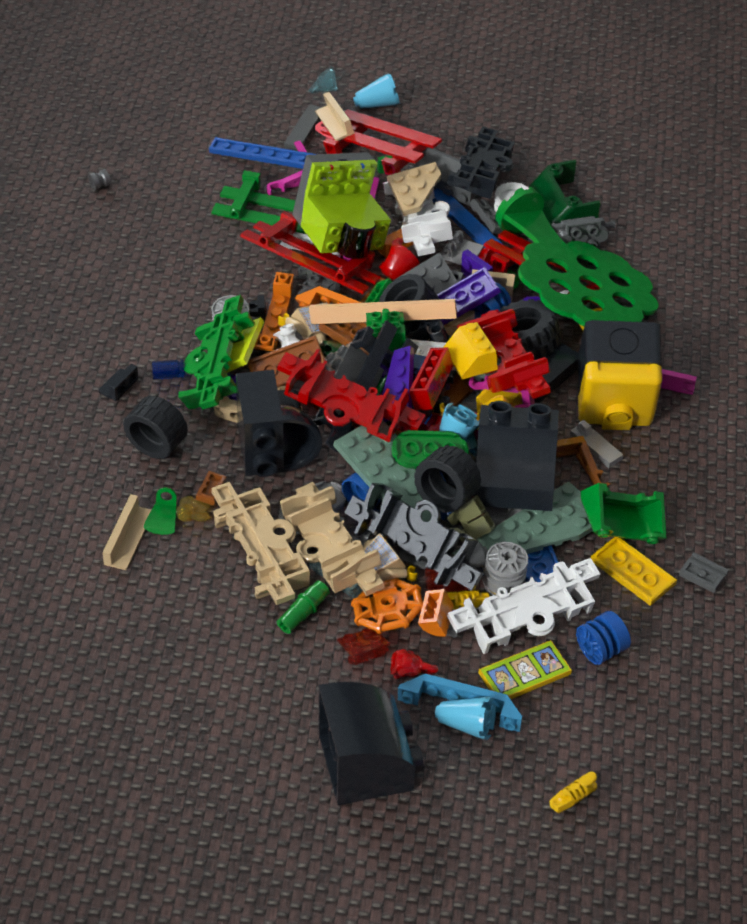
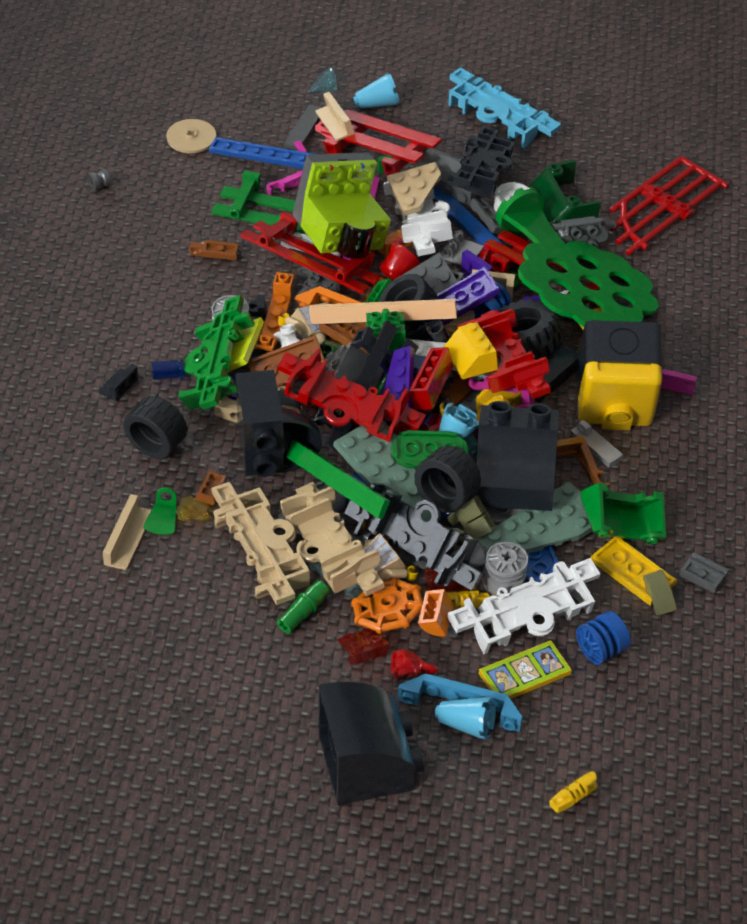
(191, 136): none -> tan piece
(215, 249): none -> dark orange hinge
(338, 479): none -> green tile
(476, 93): none -> medium azure piece
(660, 591): none -> olive slope
(667, 202): none -> red piece

